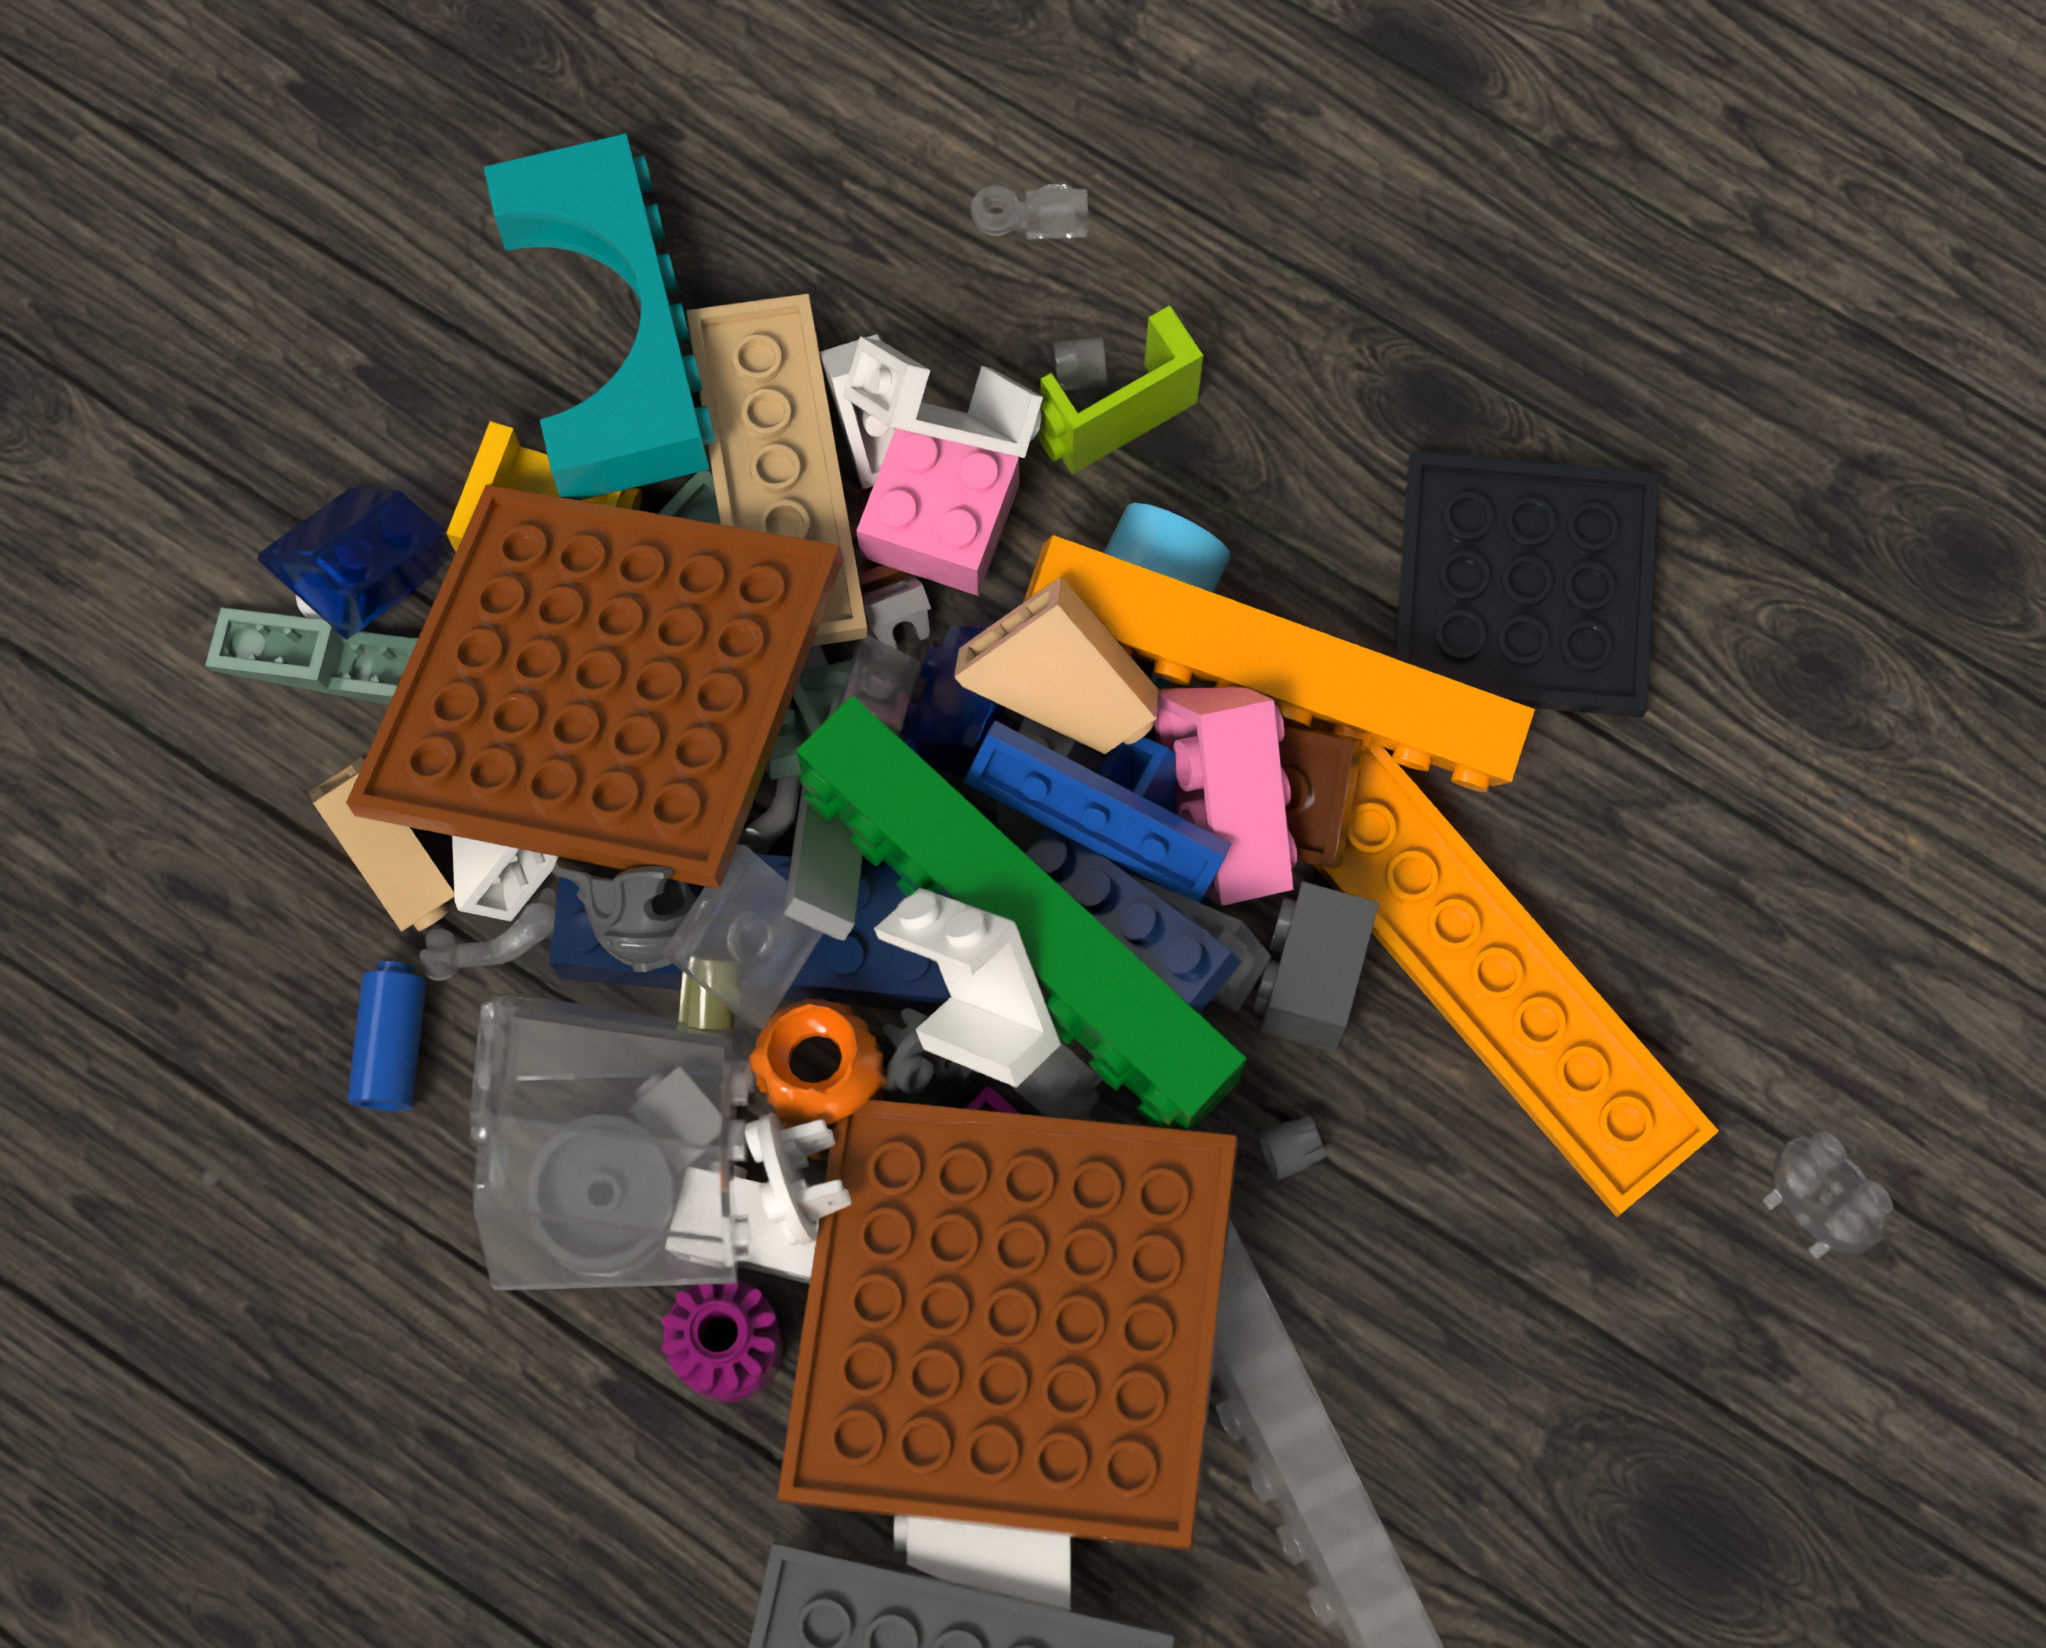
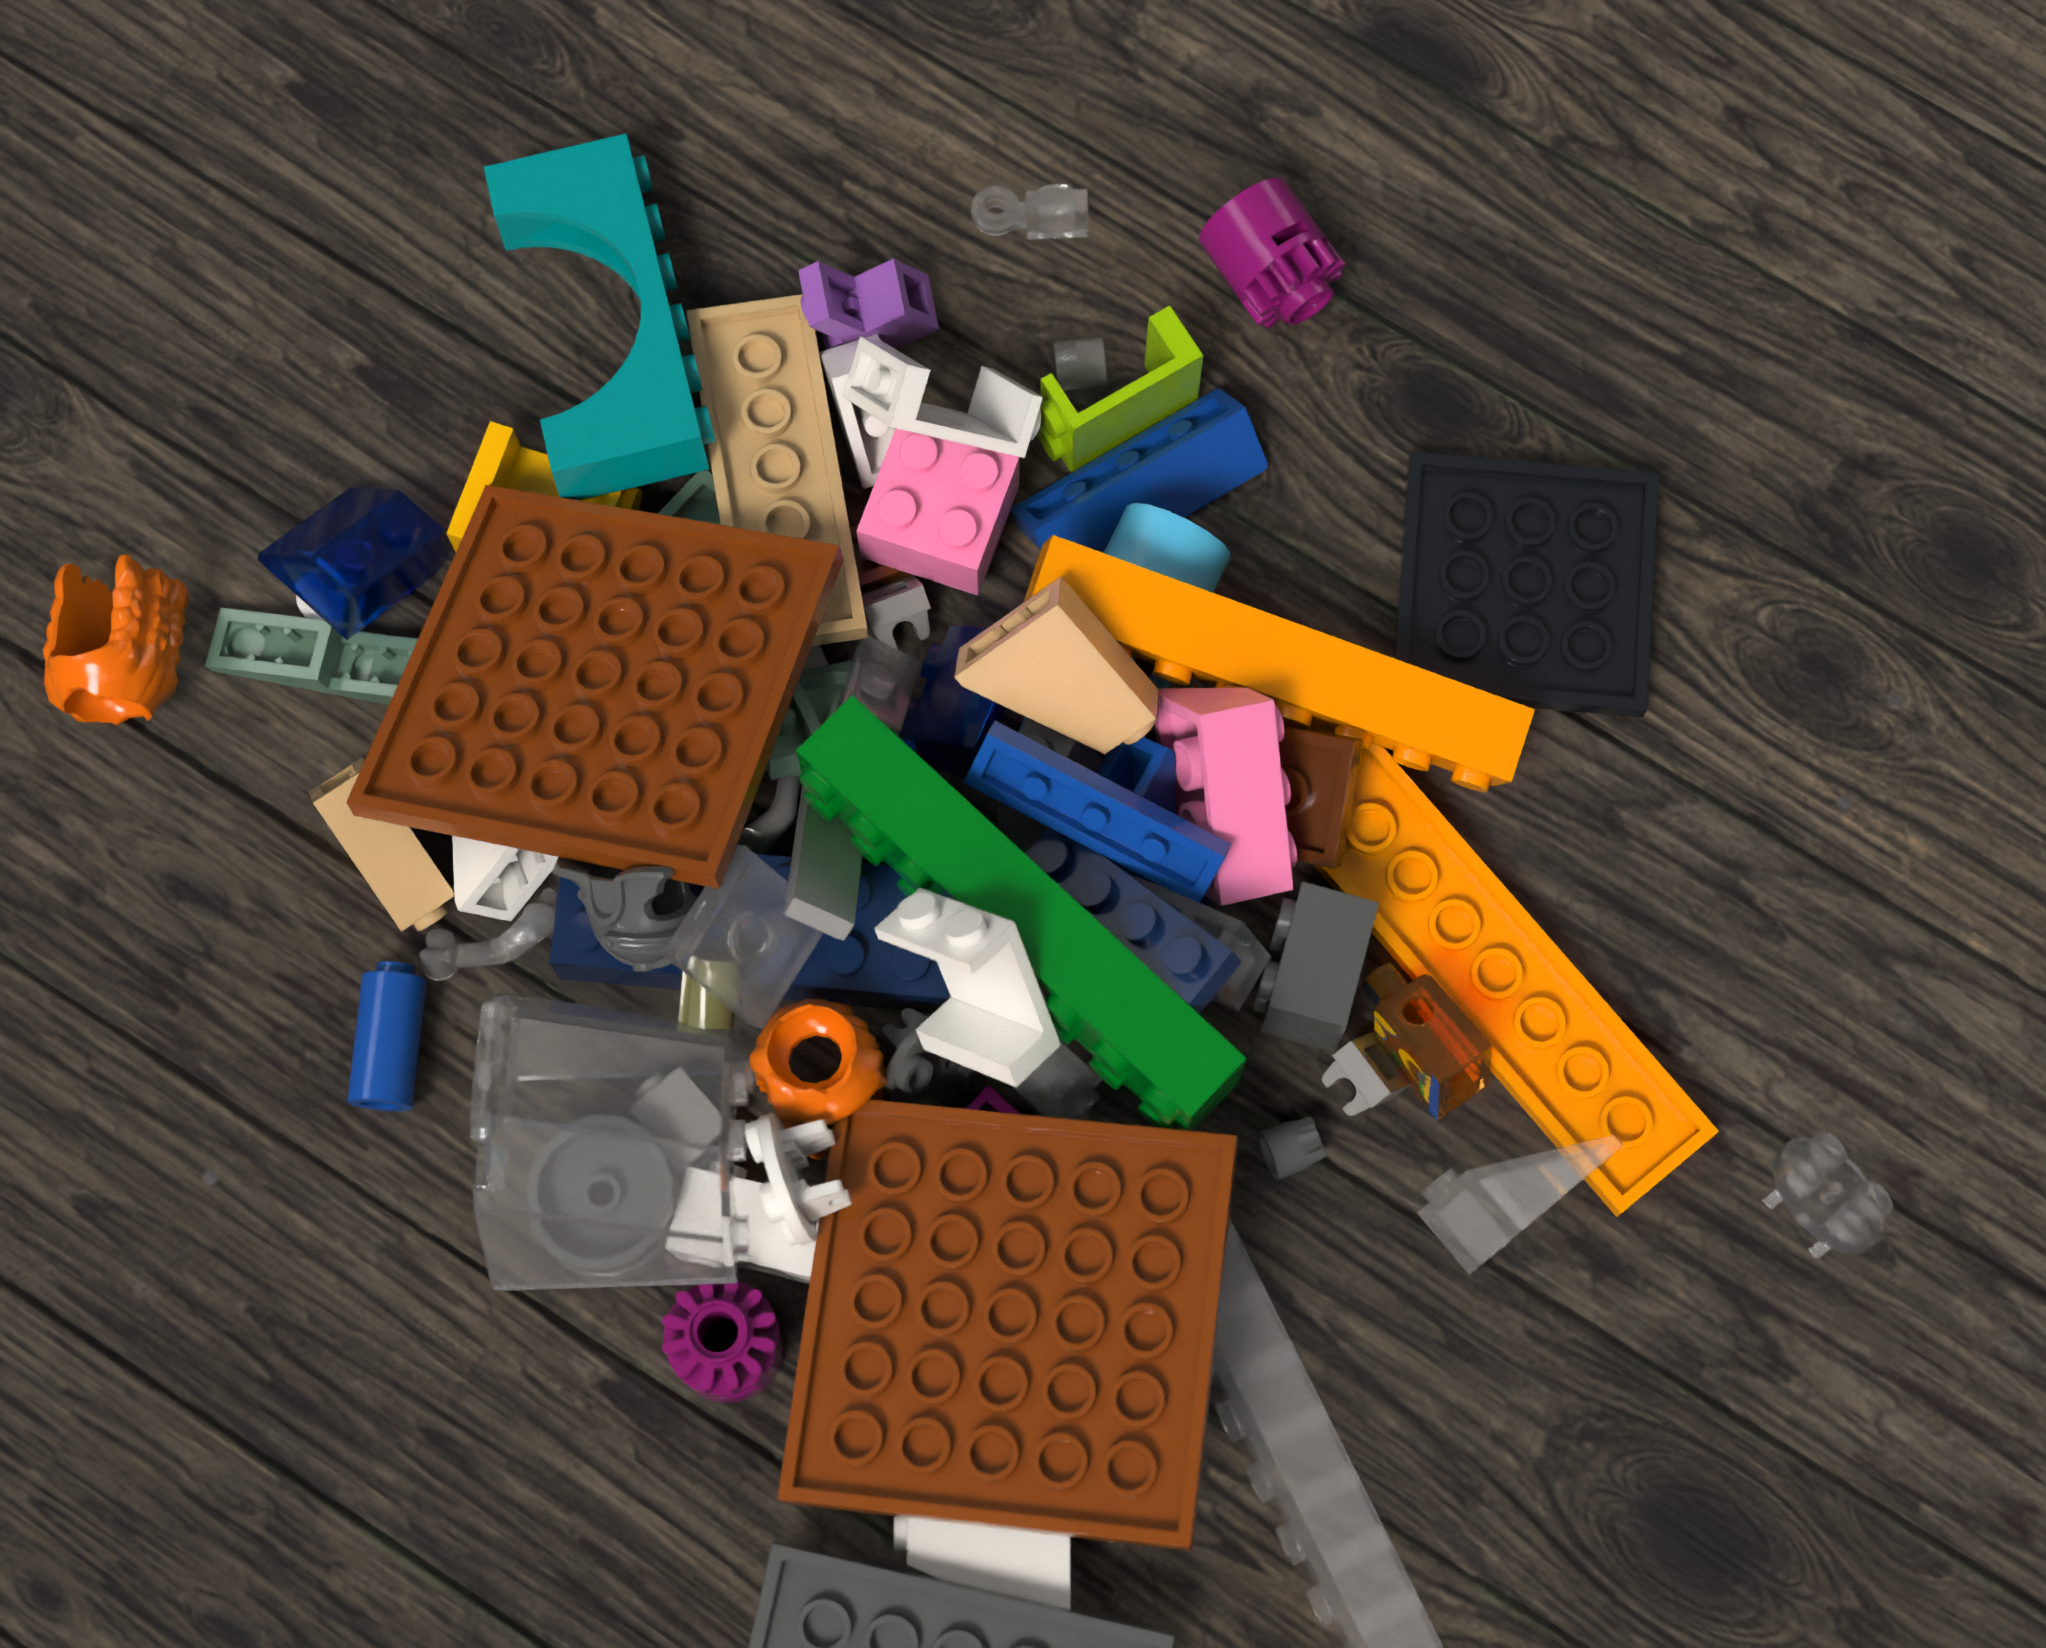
(117, 648): none -> orange piece
(882, 301): none -> medium lavender brick
(1169, 466): none -> blue panel
(1272, 254): none -> magenta gear
(1371, 1072): none -> light grey tile
(1429, 1039): none -> clear orange torso
(1498, 1201): none -> clear slope

